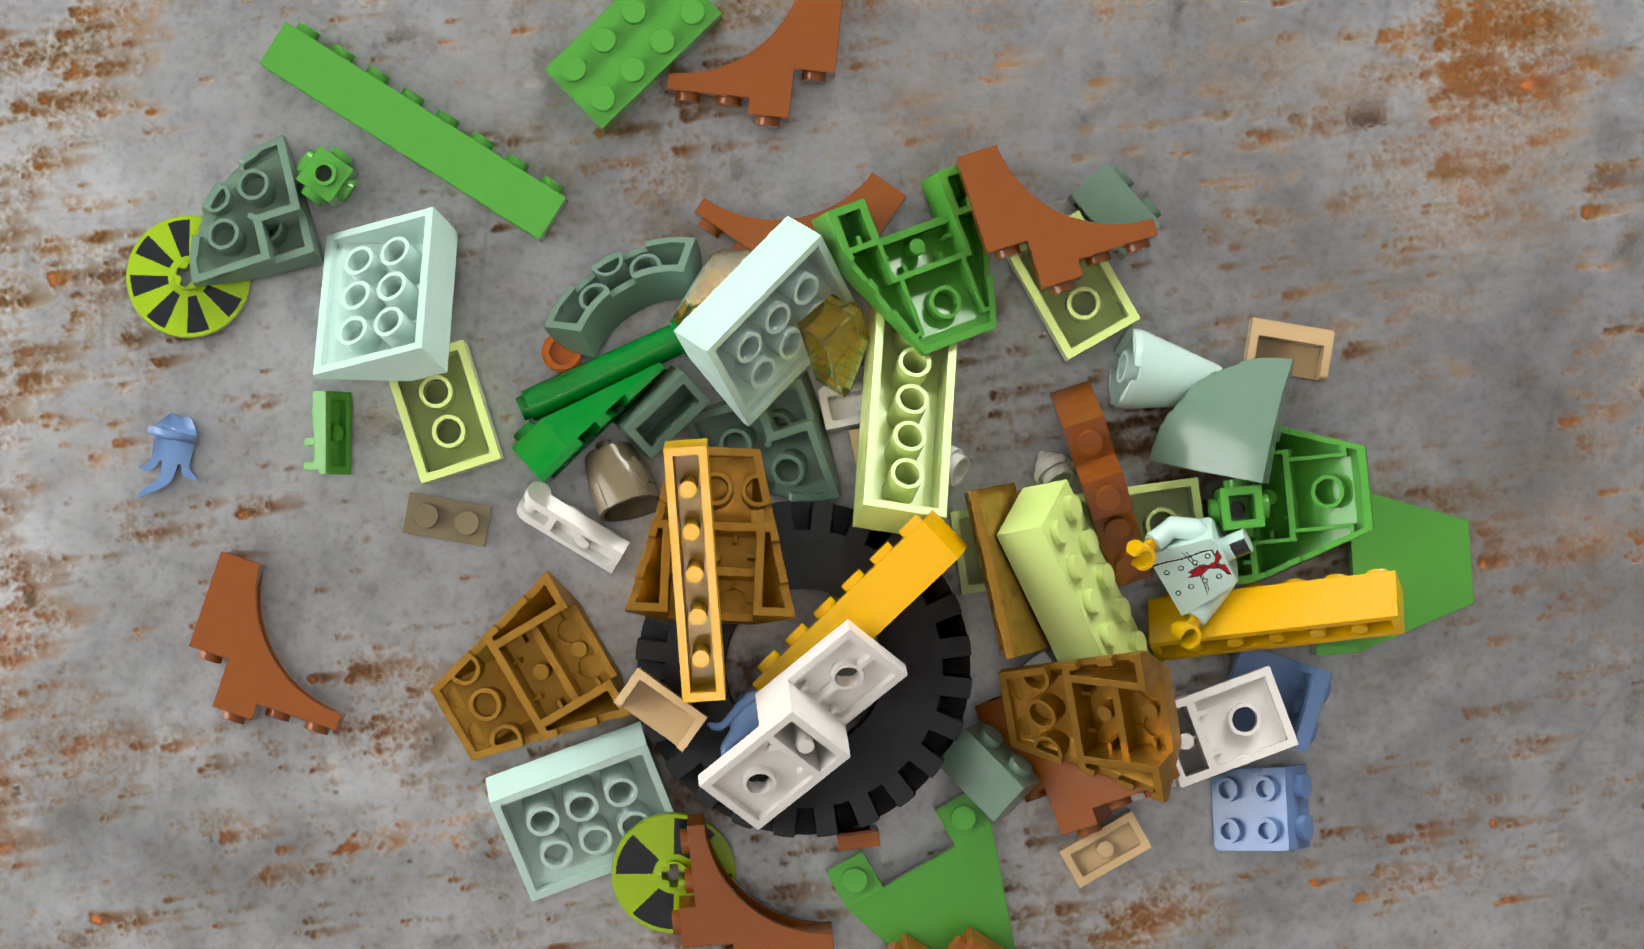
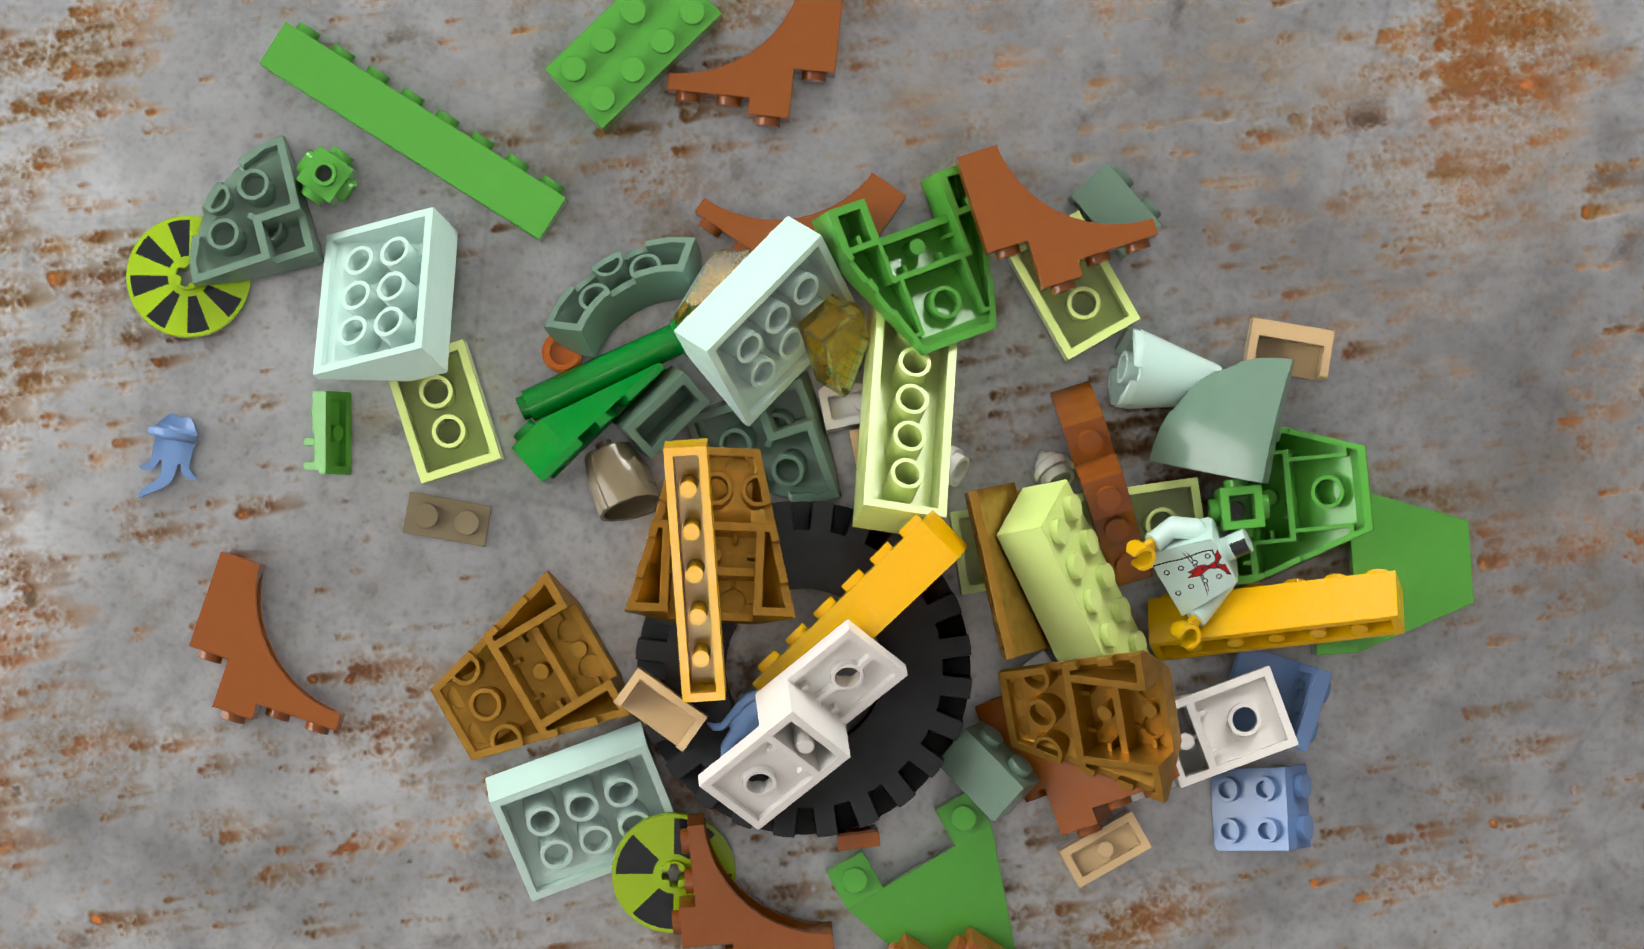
(571, 527): white plate -> none

